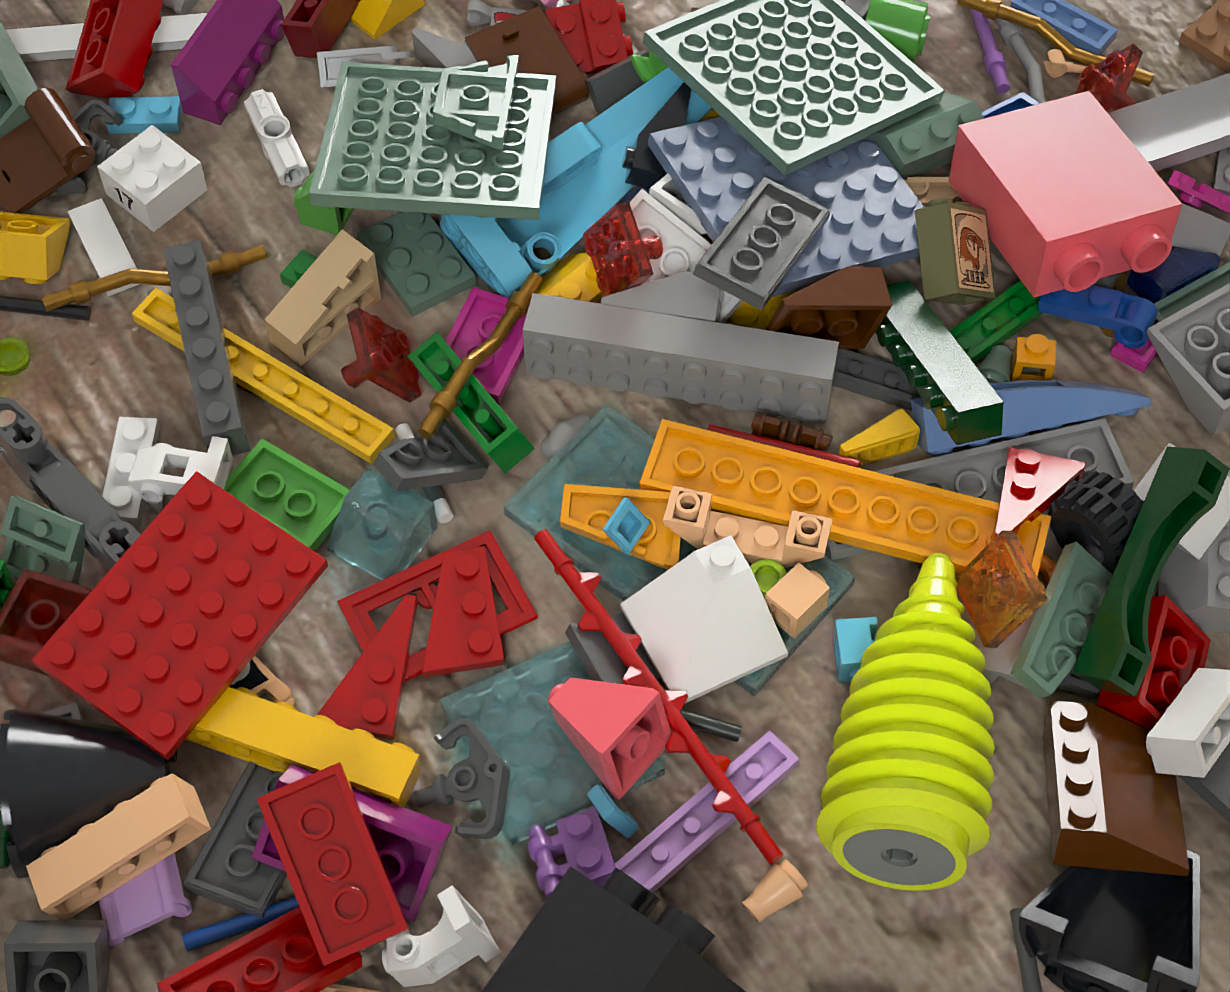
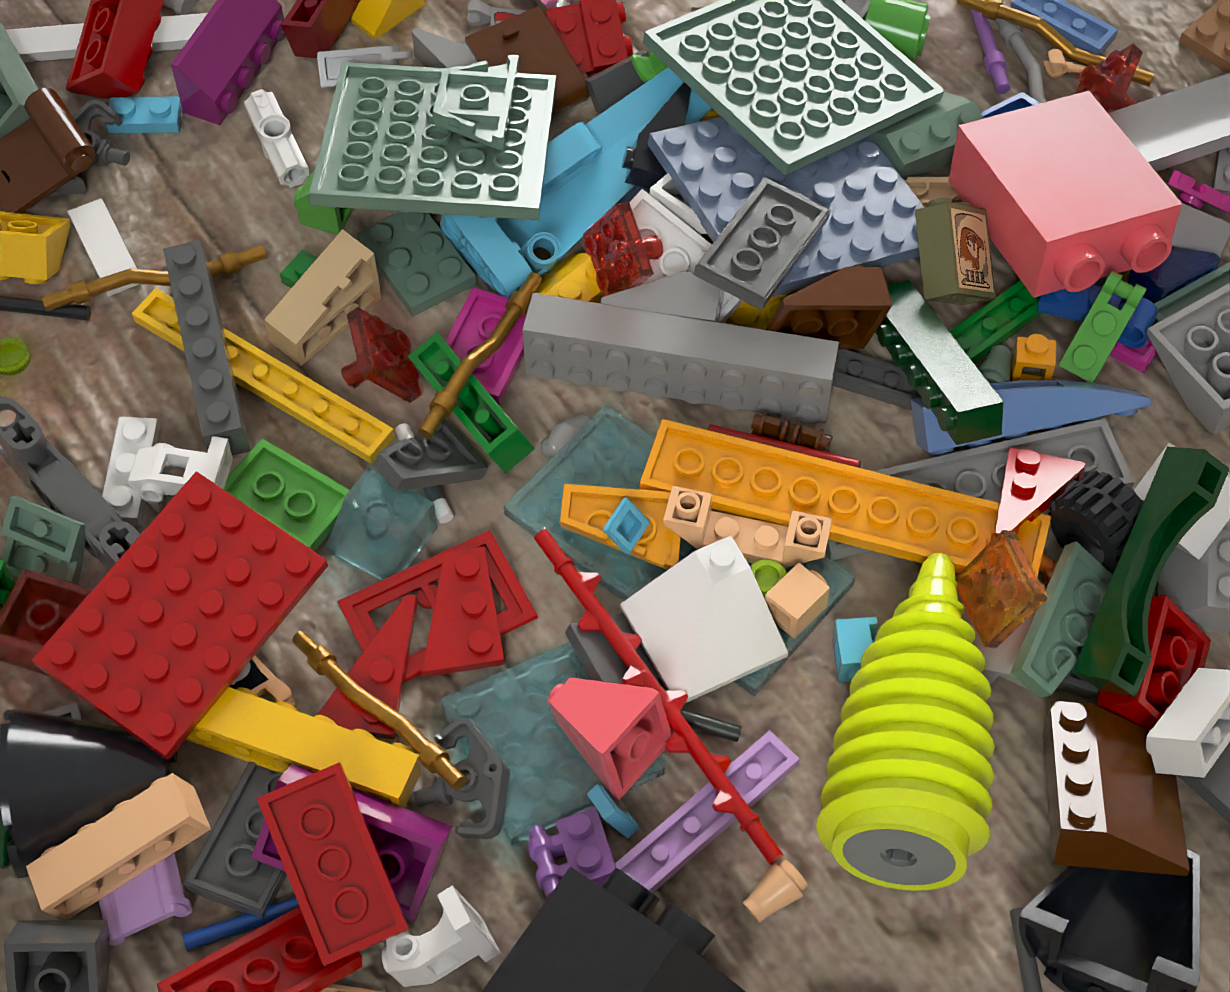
(152, 178): white brick -> none
(431, 755): none -> pearl gold bar
(884, 439): yellow slope -> none
(1101, 328): none -> bright green plate

